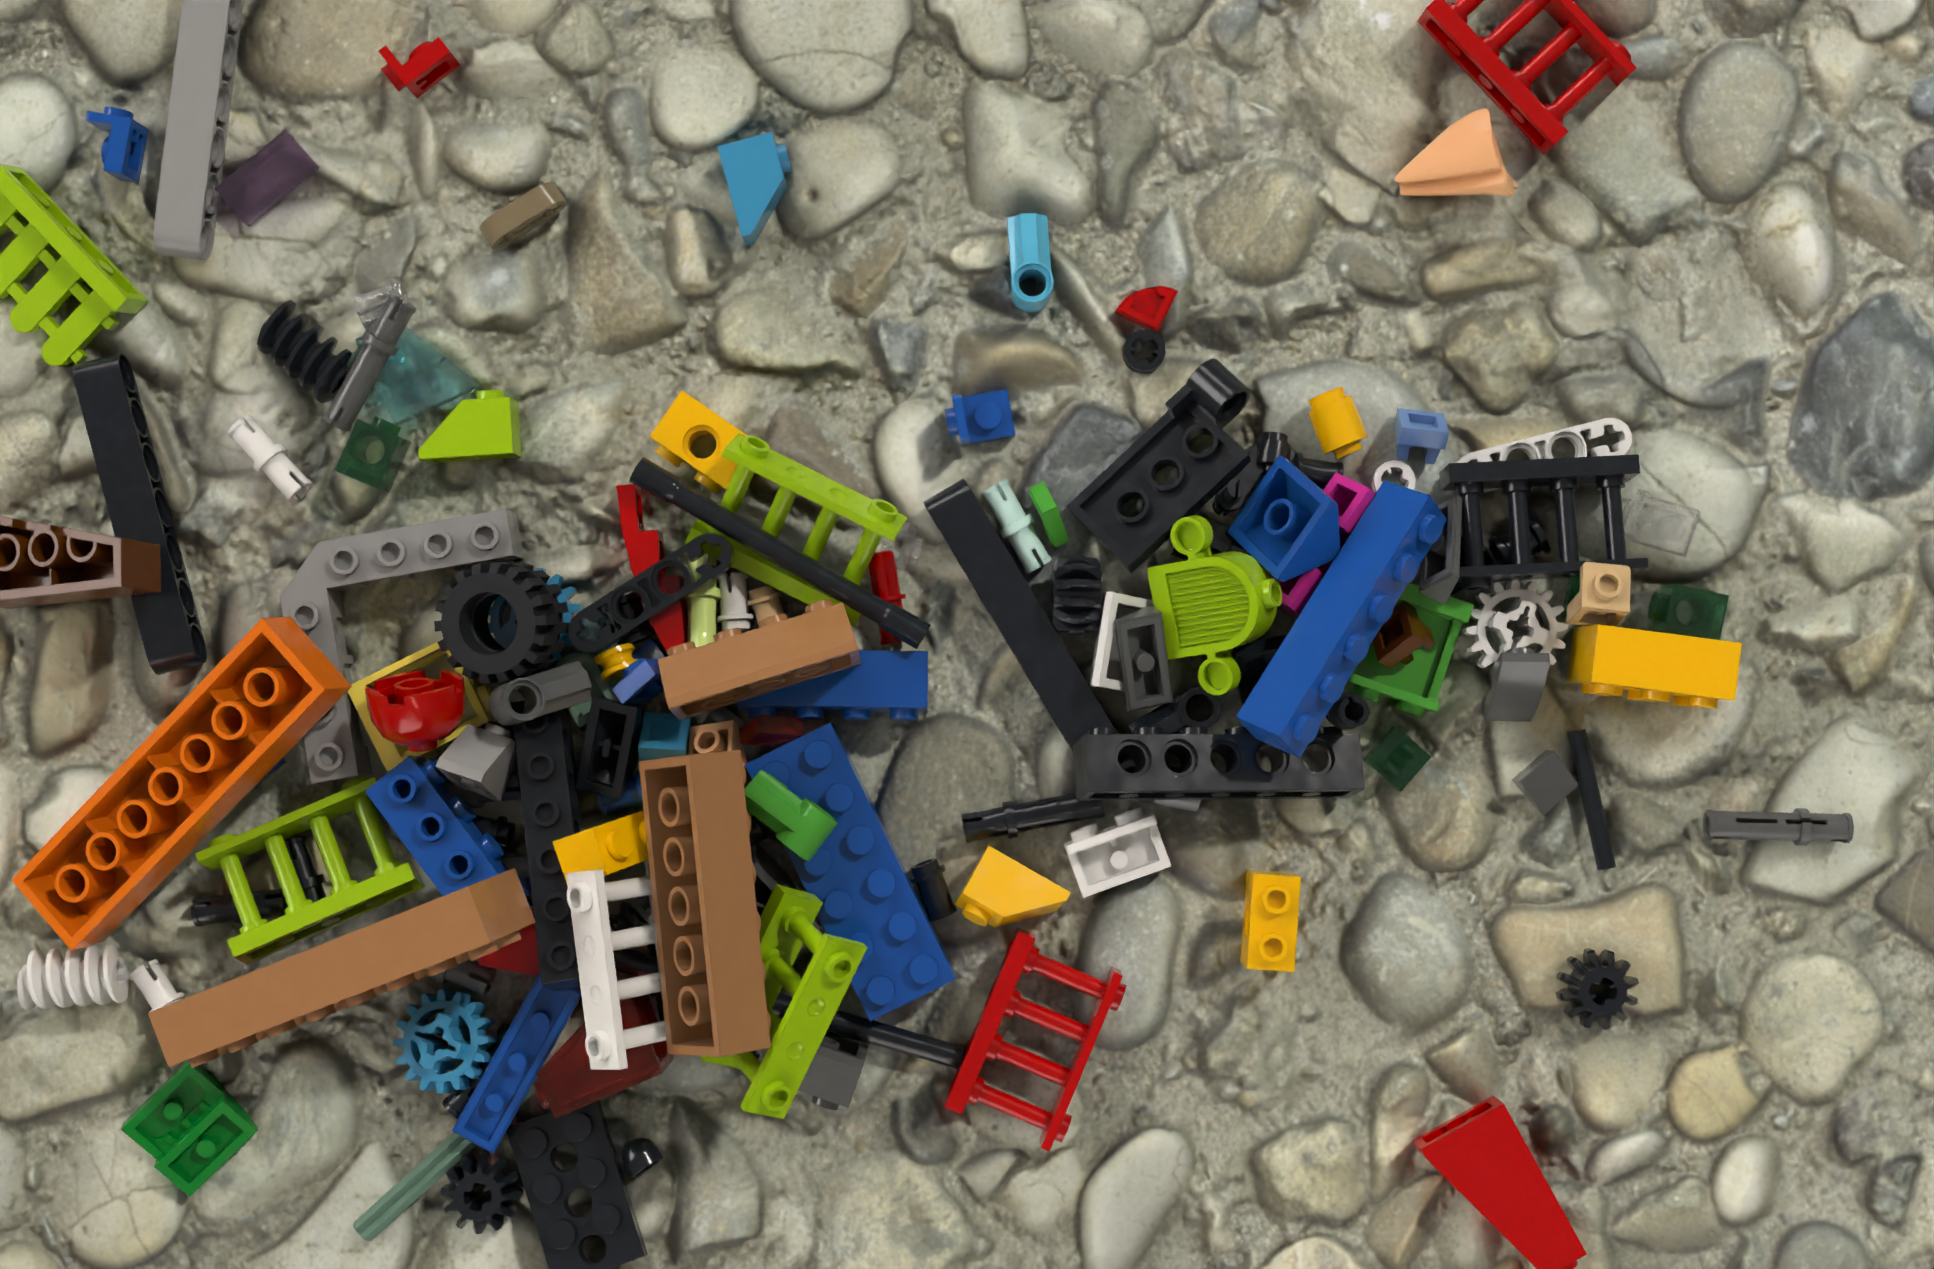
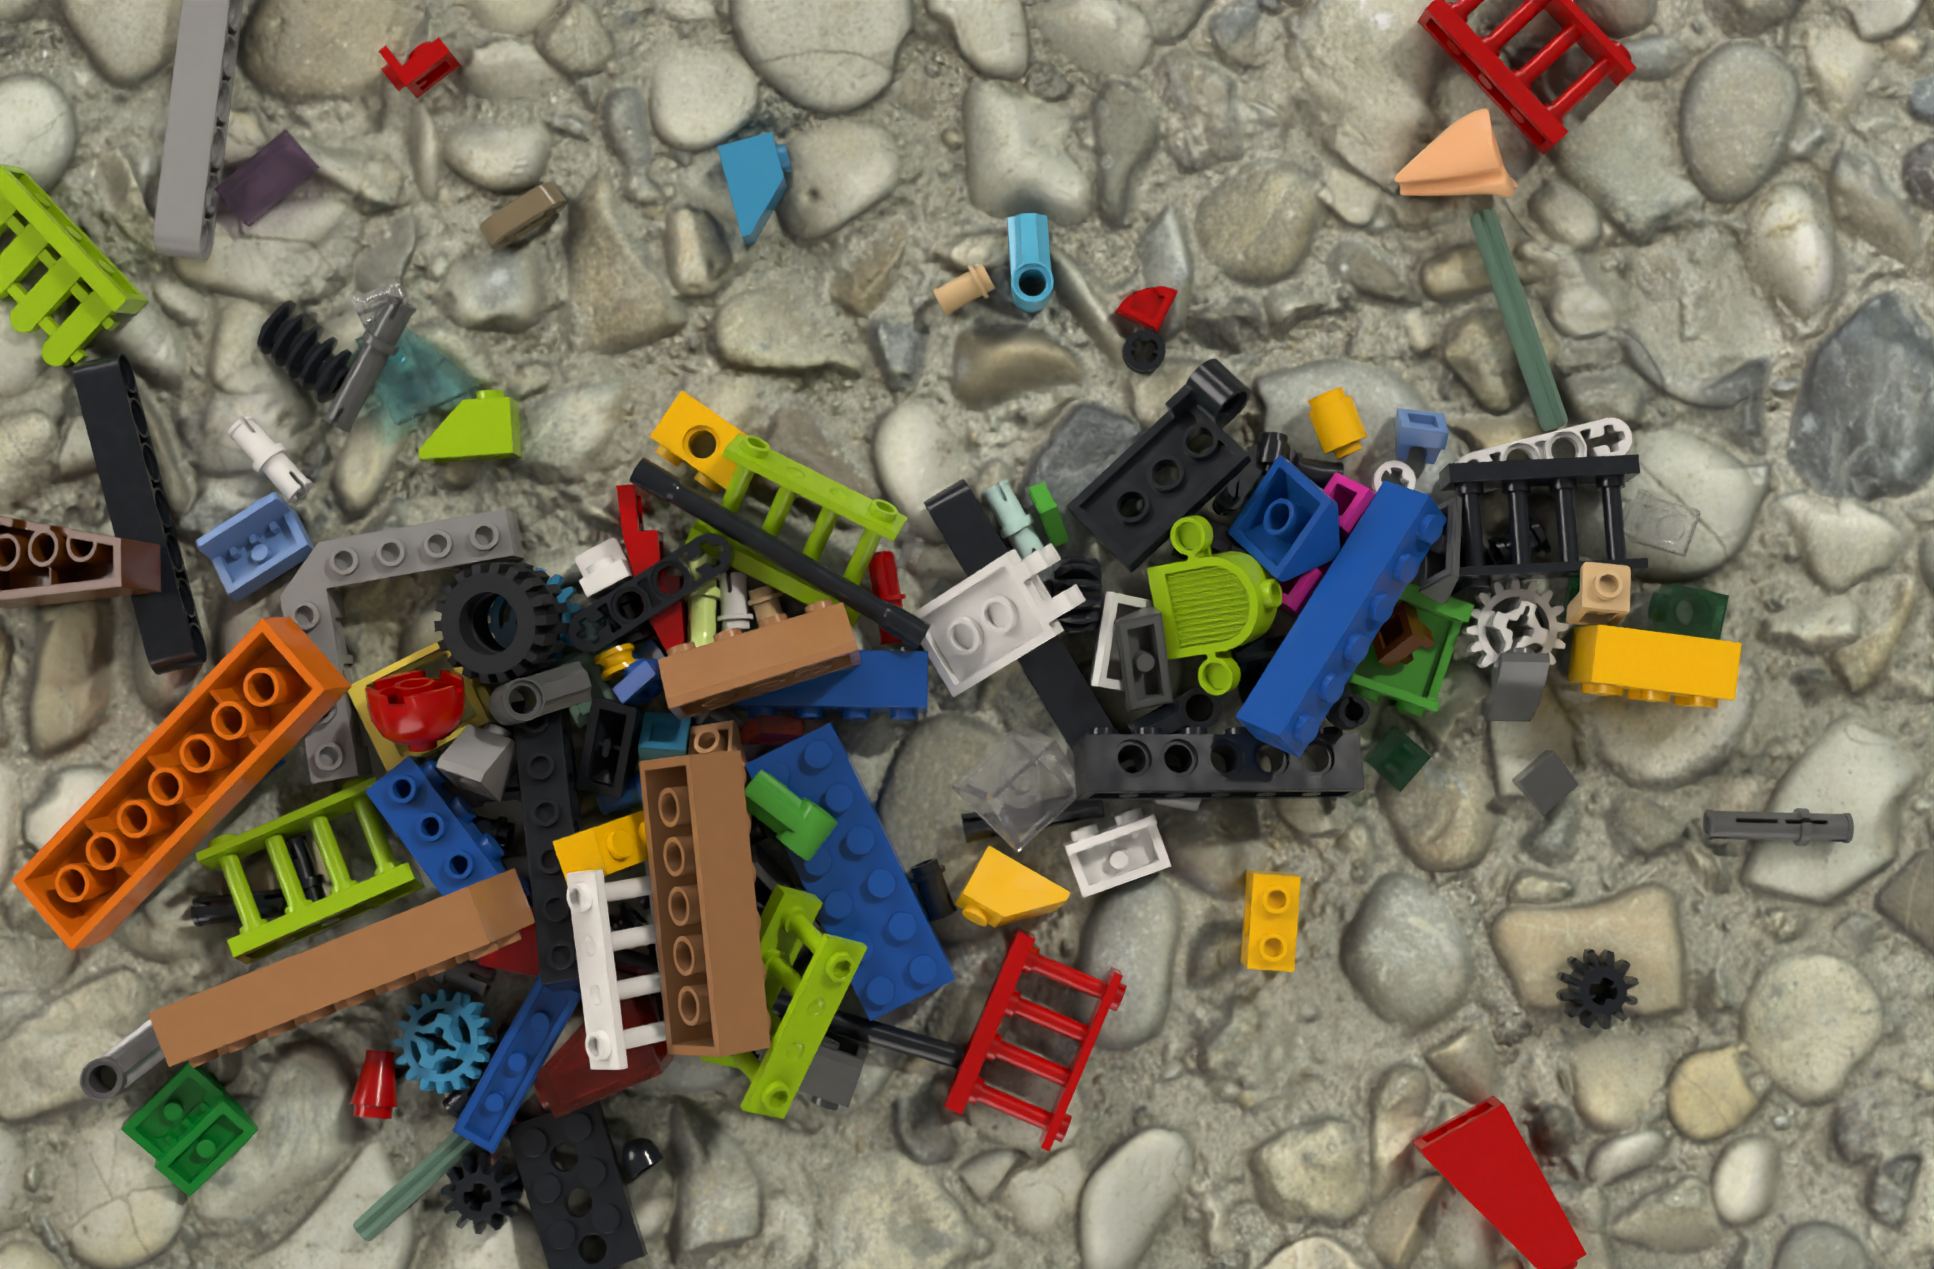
(74, 979): white piece -> none
(125, 147): blue bracket -> none
(130, 1060): none -> flat silver piece
(155, 985): white pin -> none
(256, 545): none -> medium blue bracket
(354, 460): clear green brick -> none
(376, 1086): none -> red cone
(603, 568): none -> white bracket
(964, 289): none -> tan pin
(980, 418): blue bracket -> none
(994, 618): none -> white tile
(1019, 785): none -> clear slope
(1518, 319): none -> sand green axle
(1591, 799): black bar -> none

